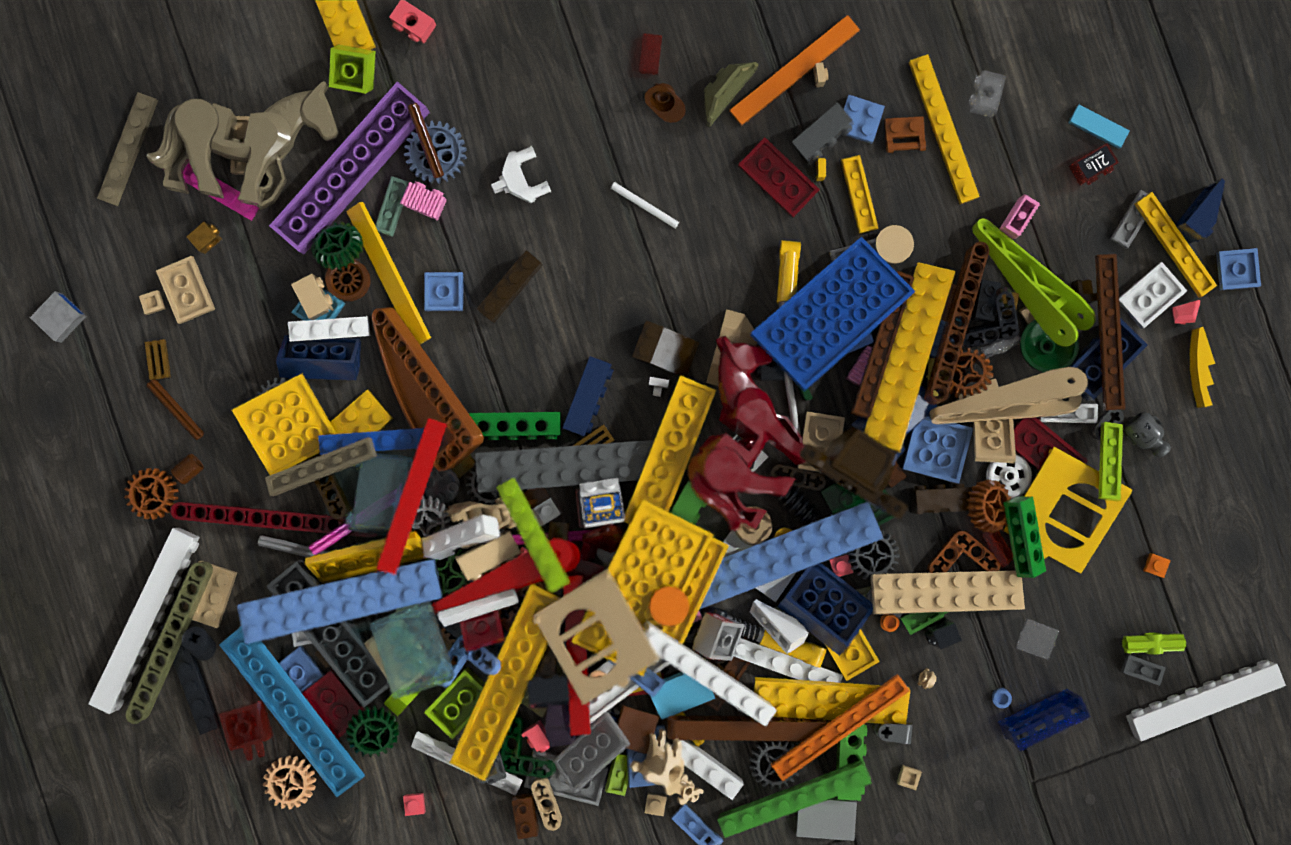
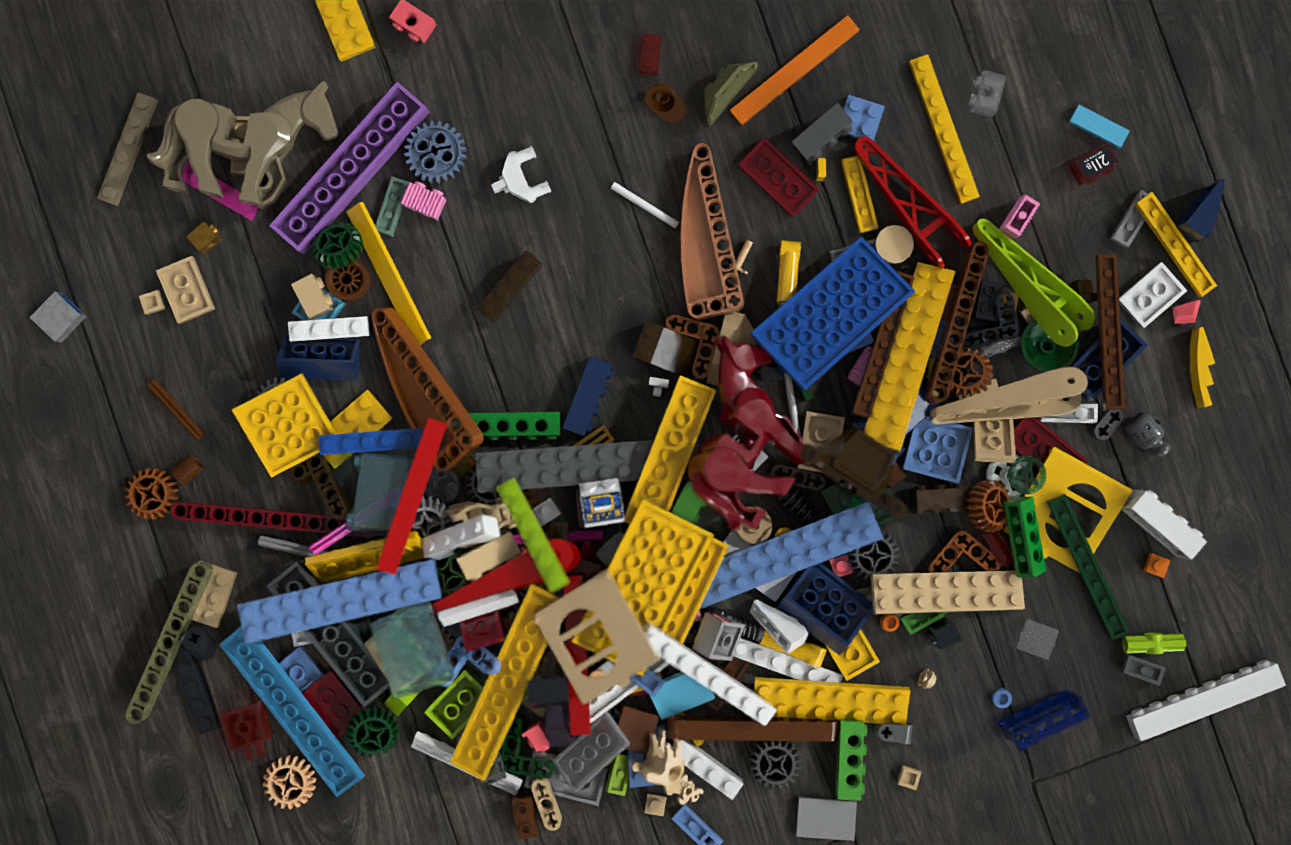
(144, 620): white brick -> none
(148, 346): pearl gold tile -> none
(321, 466): dark tan plate -> none
(352, 69): lime brick -> none
(414, 804): coral plate -> none
(425, 140): reddish brown axle -> none
(443, 291): medium blue tile -> none
(606, 537): clear red tile -> none
(669, 606): orange tile -> none
(700, 256): none -> nougat beam
(700, 335): none -> dark orange beam
(740, 259): none -> tan piece
(794, 798): bright green brick -> none
(820, 74): tan plate -> none
(840, 727): orange tile -> none
(904, 128): dark orange plate -> none
(933, 207): none -> red piece
(1020, 475): none -> clear green piece
(1088, 567): none -> dark green tile
(1110, 461): lime plate -> none
(1163, 524): none -> white brick
(1238, 269): medium blue plate -> none

